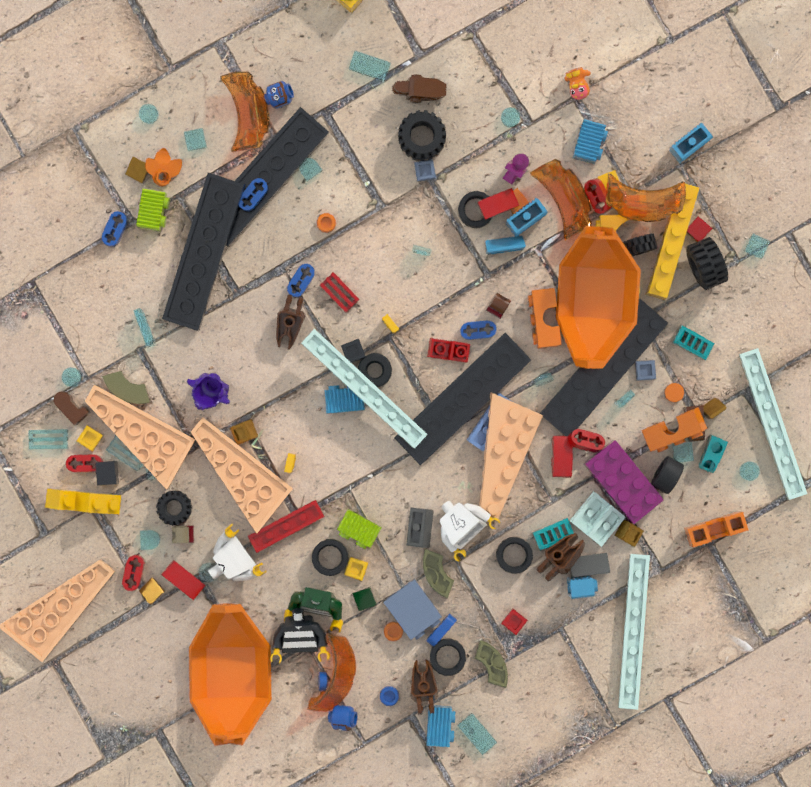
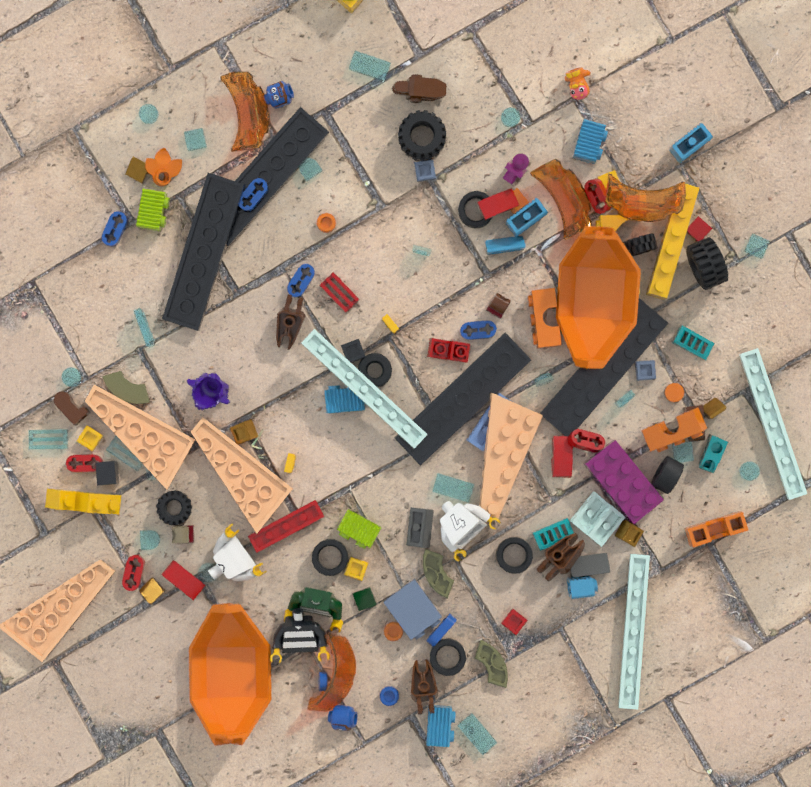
(453, 487): none -> clear light blue tile

